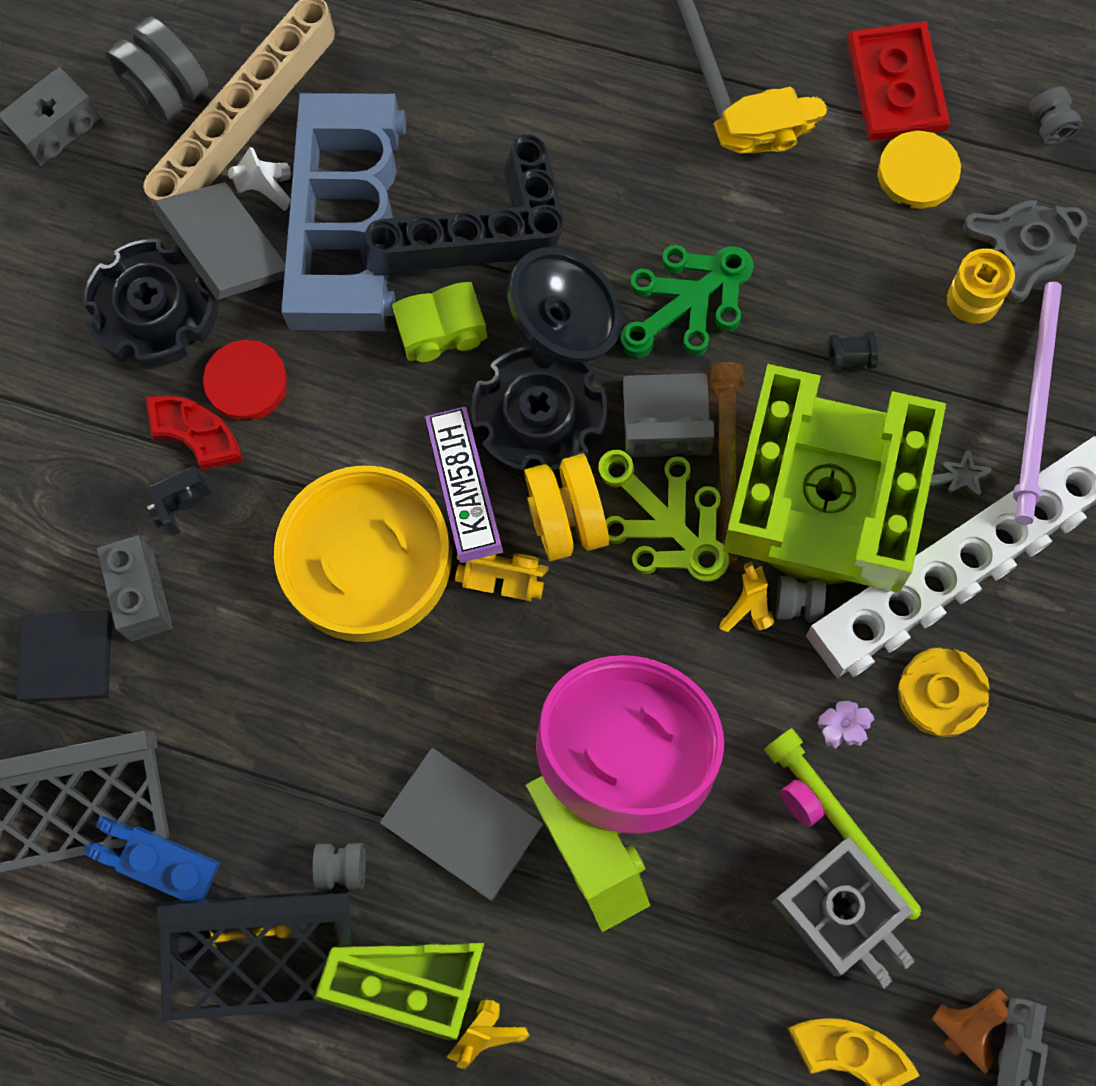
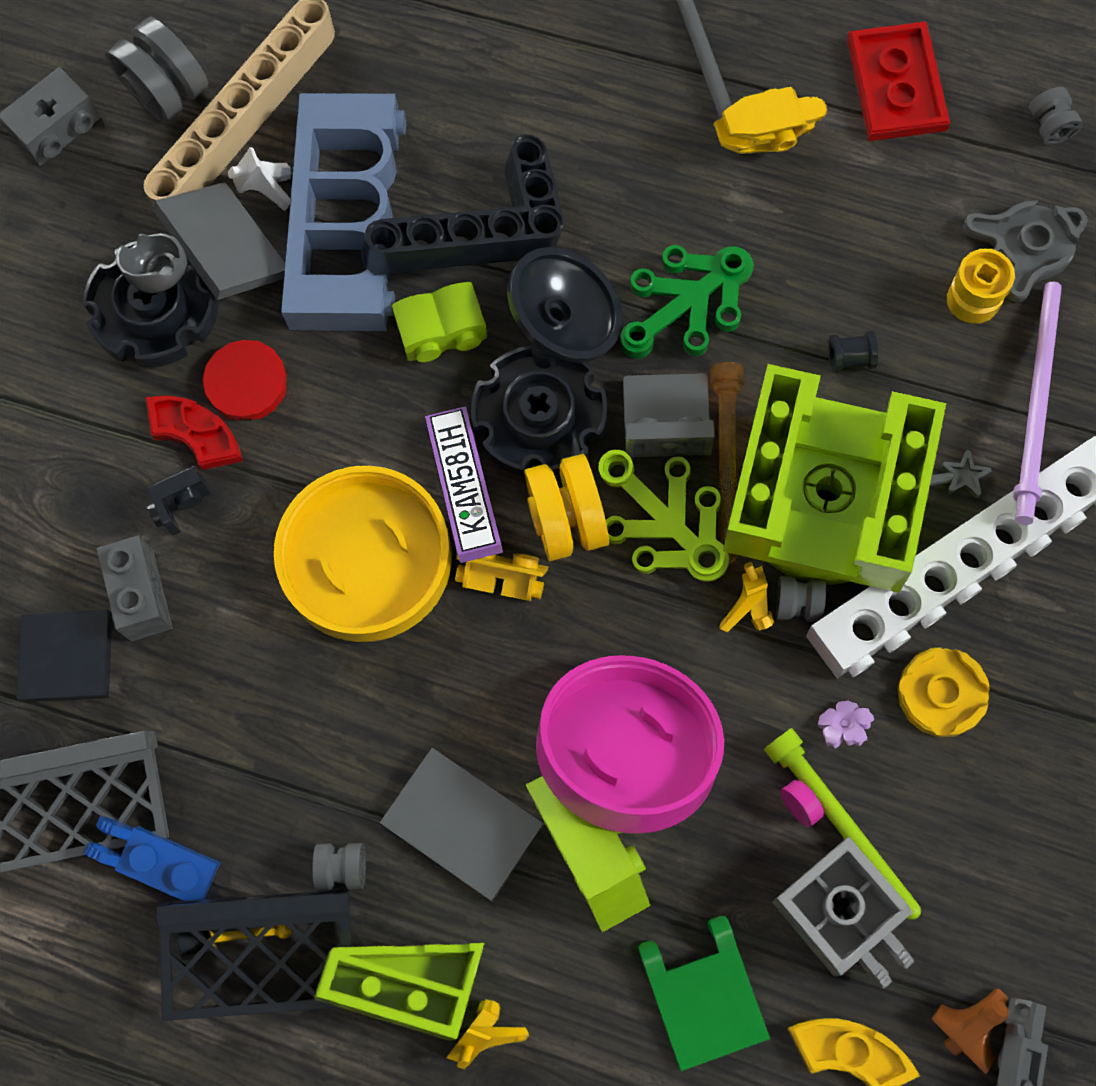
(153, 262): none -> dark grey hair
(707, 1001): none -> green flag
(919, 169): yellow tile -> none

